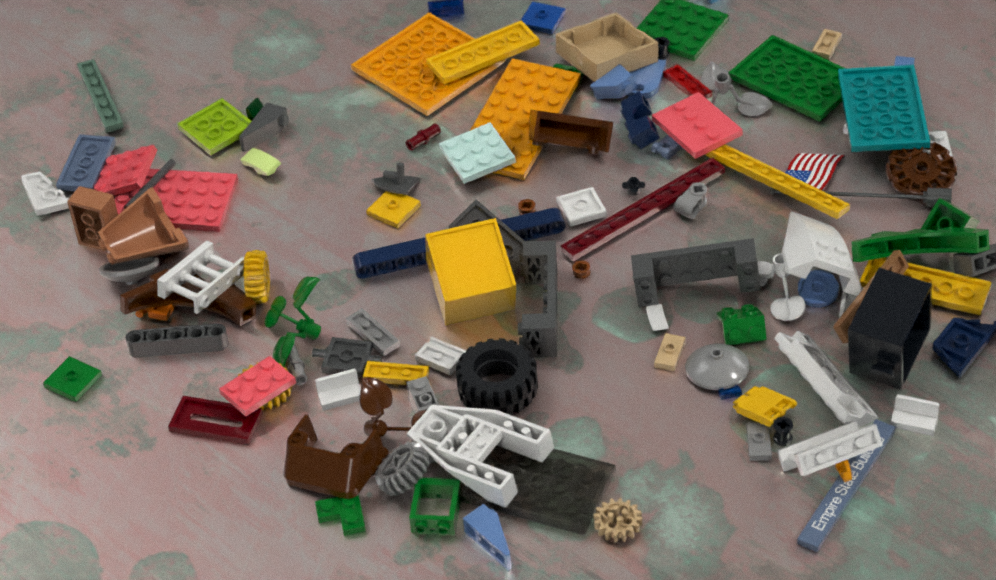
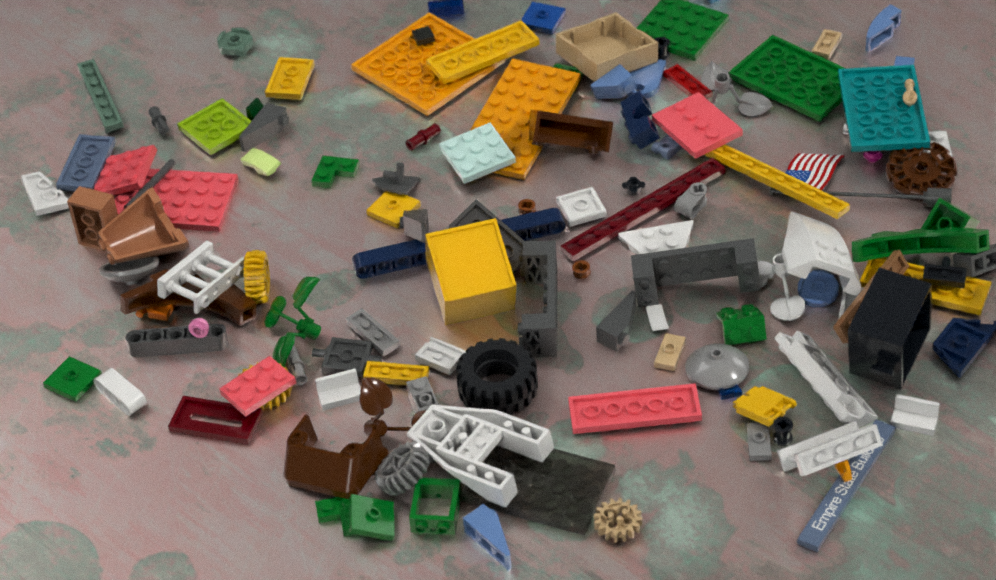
(120, 391): none -> white beam
(158, 120): none -> dark grey axle
(199, 327): none -> bright pink plate
(228, 45): none -> sand green plate
(289, 78): none -> yellow plate
(330, 167): none -> green plate
(371, 517): none -> green plate
(415, 223): none -> dark grey slope
(423, 36): none -> pearl dark grey tile
(616, 327): none -> dark grey slope
(634, 408): none -> coral plate
(658, 238): none -> white wing
(872, 156): none -> dark pink plate
(883, 27): none -> medium blue slope
(910, 95): none -> tan piece
(945, 274): none -> black plate

